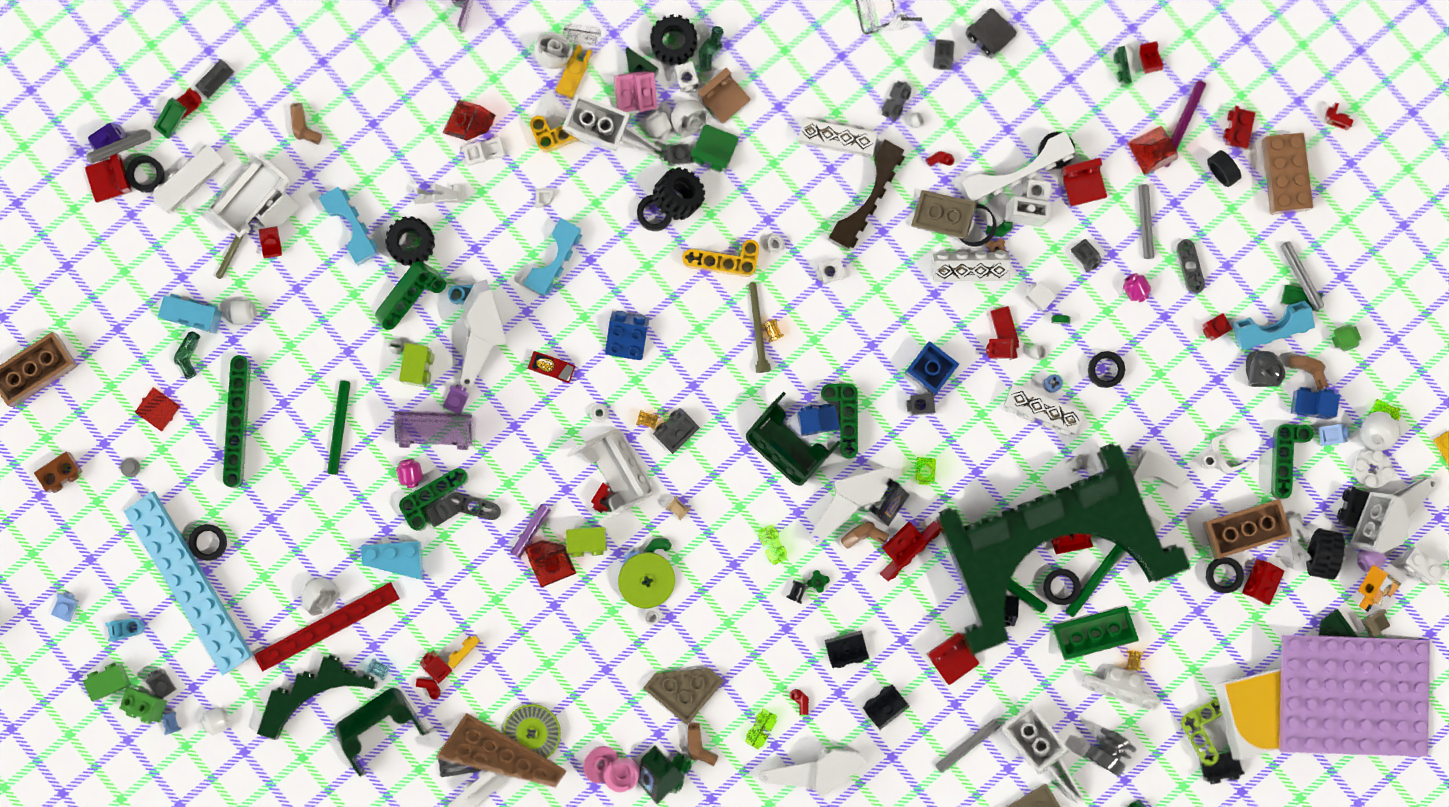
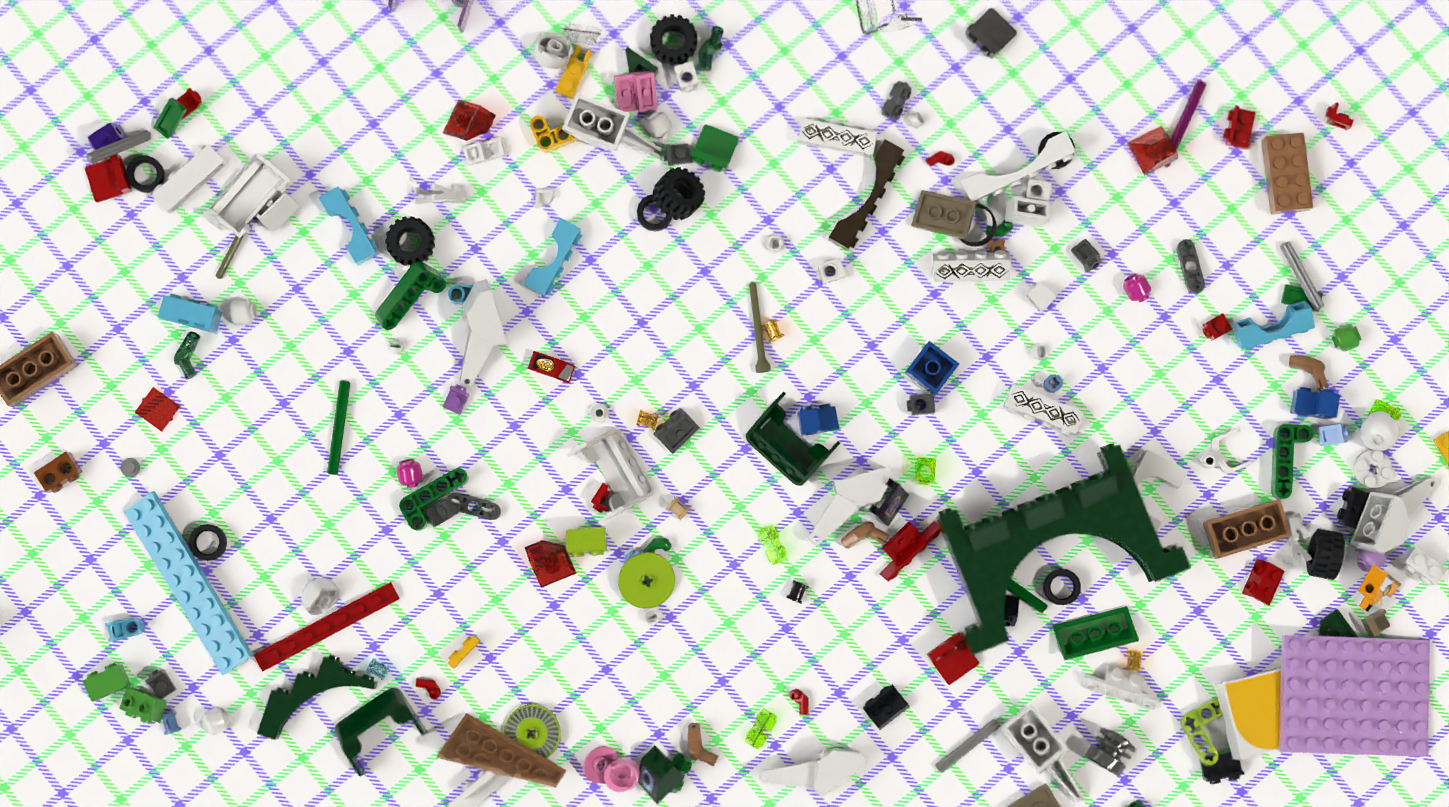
(65, 606): light blue bracket -> none
(214, 78): dark grey hinge -> none
(233, 412): green beam -> none
(270, 242): red bracket -> none
(300, 127): medium nougat arm -> none
(397, 558): medium azure wedge -> none
(416, 365): lime brick -> none
(434, 429): clear purple windscreen -> none
(435, 666): red bracket -> none
(443, 774): dark grey tile -> none
(530, 531): medium lavender pin -> none
(626, 335): blue bracket -> none
(684, 690): dark tan plate -> none
(688, 117): white cylinder -> none
(721, 258): yellow beam -> none
(723, 96): medium nougat bracket -> none
(818, 576): green plate -> none
(845, 421): green beam -> none
(846, 649): black bracket -> none
(943, 54): dark grey bracket -> none
(1000, 349): red bracket -> none
(1005, 327): red hinge -> none
(1061, 319): green tile -> none
(1071, 543): red hinge -> none
(1074, 463): white hinge -> none
(1084, 182): red bracket -> none
(1095, 580): green axle -> none
(1109, 355): black tyre -> none
(1123, 73): clear green plate -> none
(1146, 221): light grey axle -> none
(1150, 57): red bracket -> none
(1210, 575): black tyre -> none
(1224, 168): black tyre -> none
(1264, 369): dark grey helmet -> none

